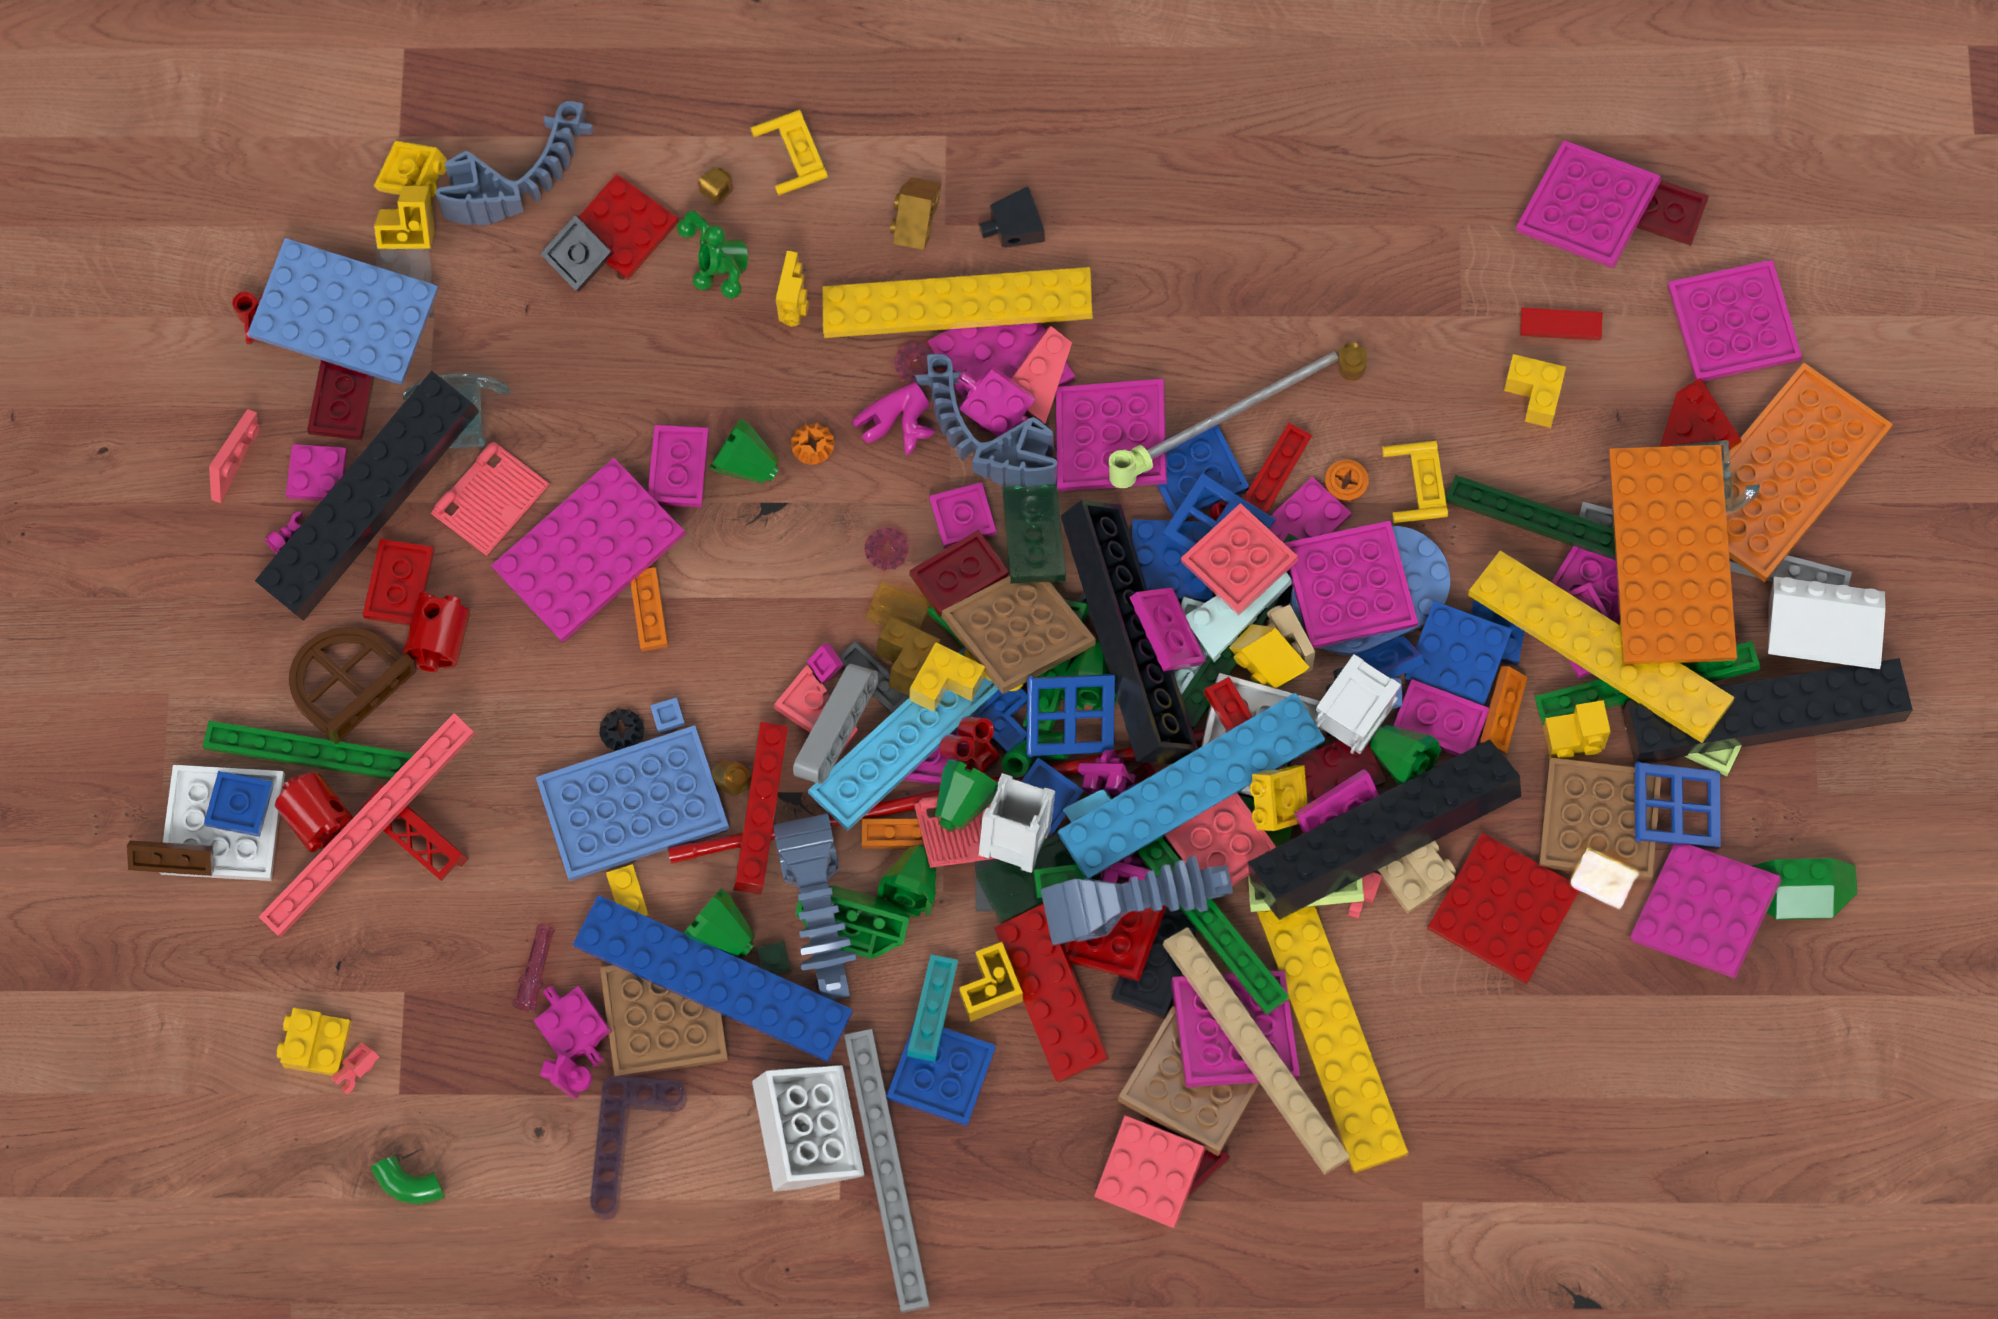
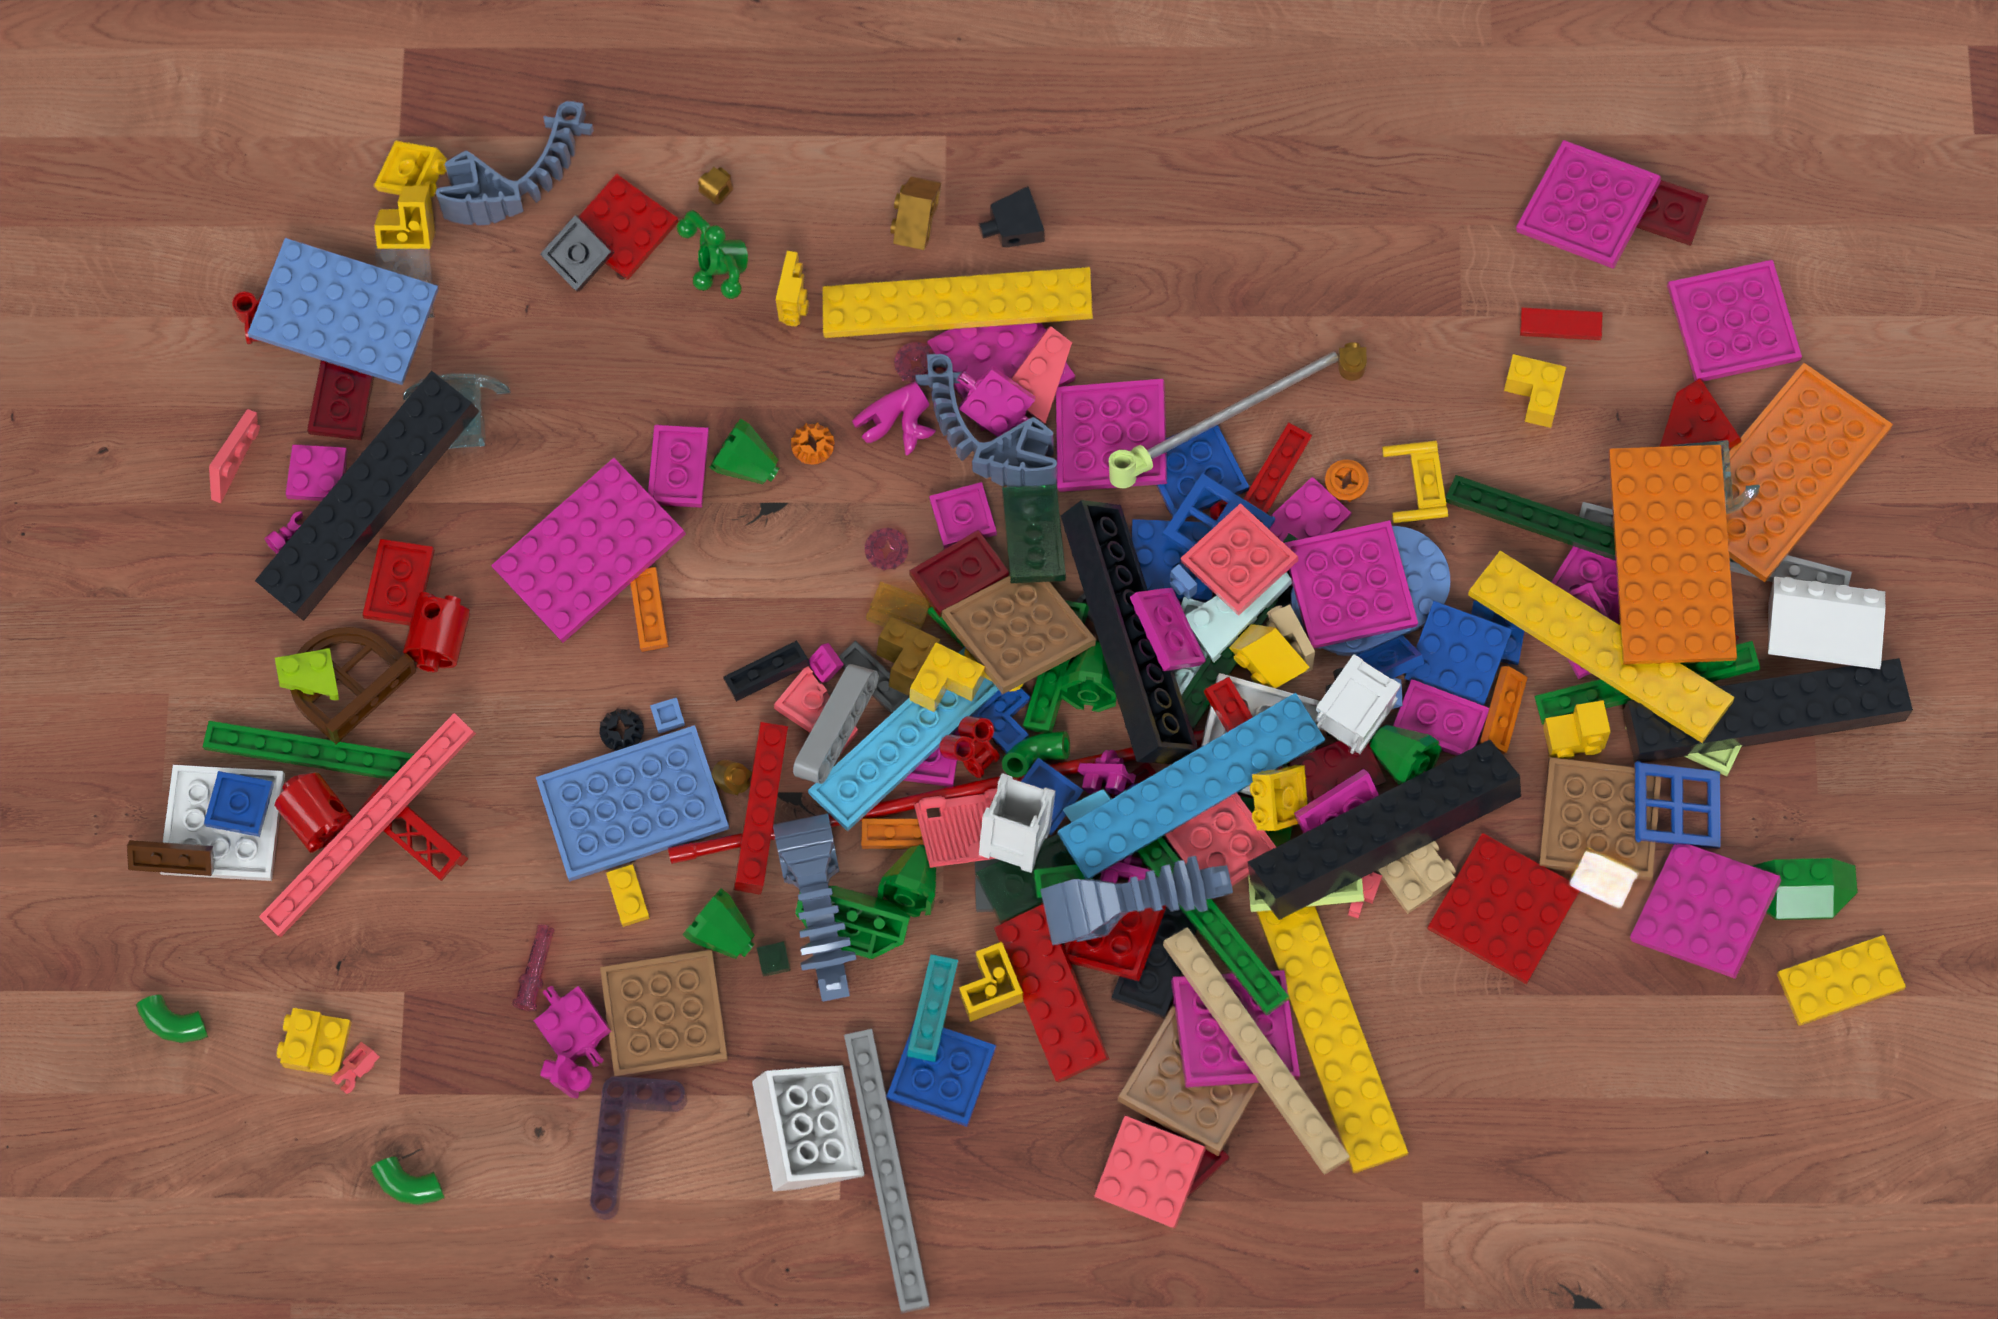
(168, 1024): none -> green cylinder
(308, 672): none -> lime wing
(490, 498): coral window -> none
(713, 978): blue plate -> none
(766, 671): none -> black plate
(799, 147): yellow plate -> none
(962, 795): green cone -> none
(1070, 714): blue window -> none
(1182, 582): none -> medium blue plate
(1841, 980): none -> yellow plate

